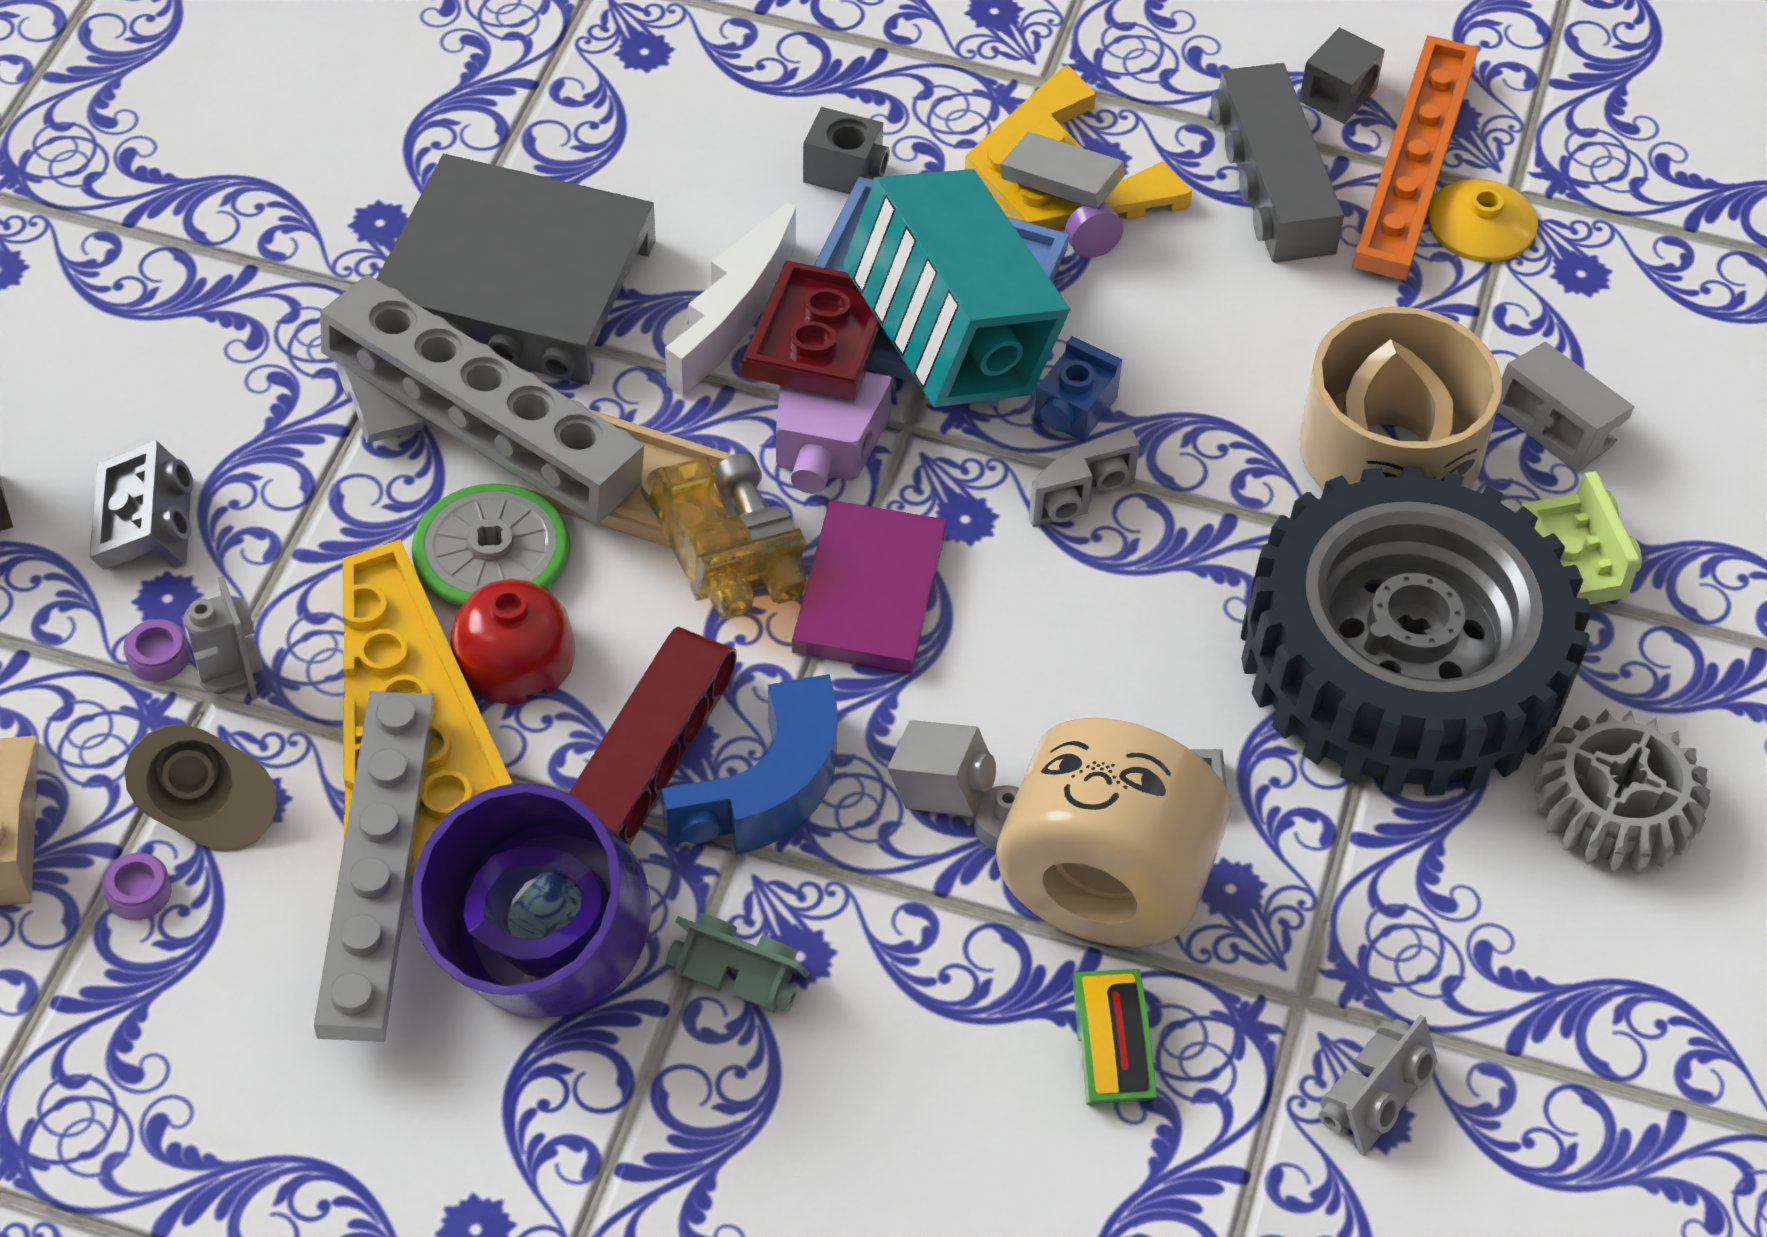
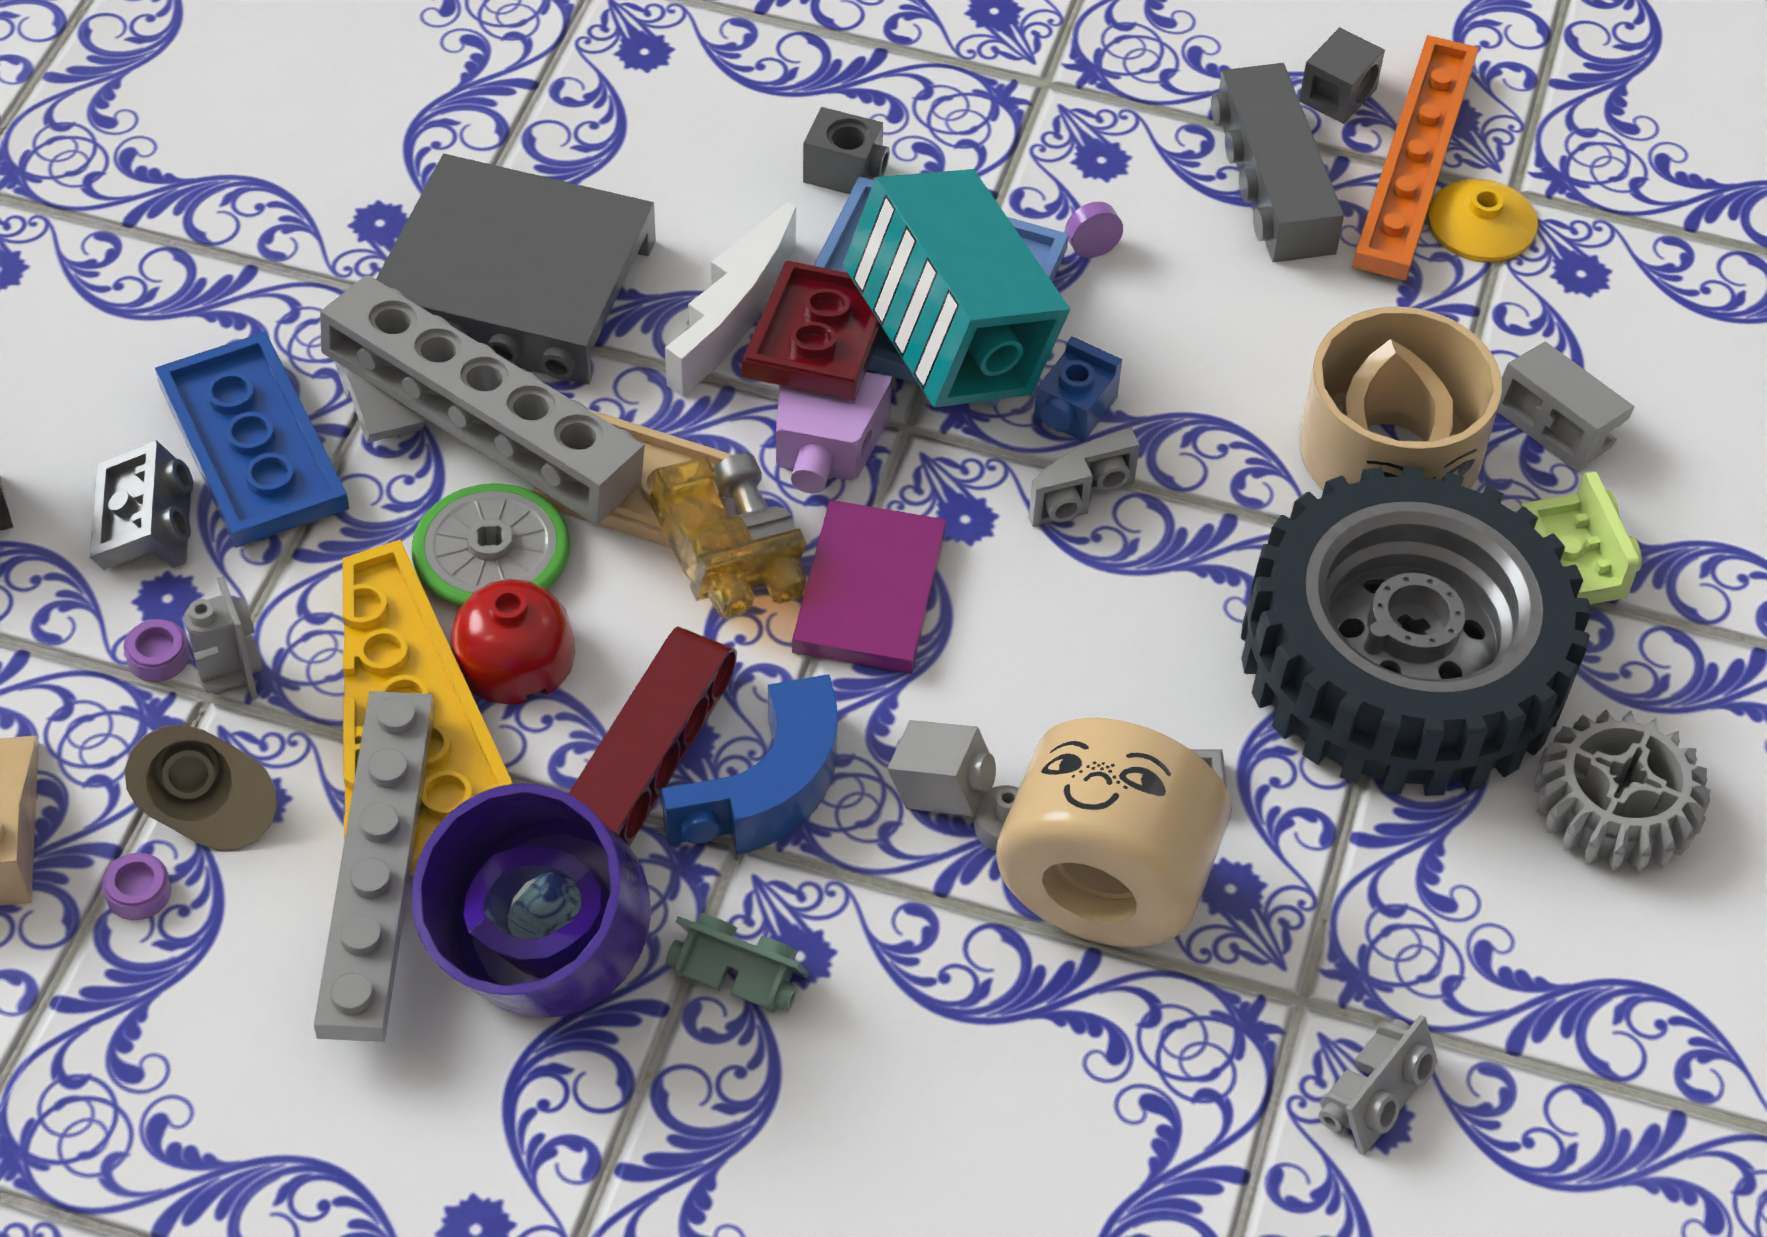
(251, 439): none -> blue plate
(1042, 113): yellow wing -> none
(1062, 169): light grey tile -> none
(1114, 1036): slope -> none

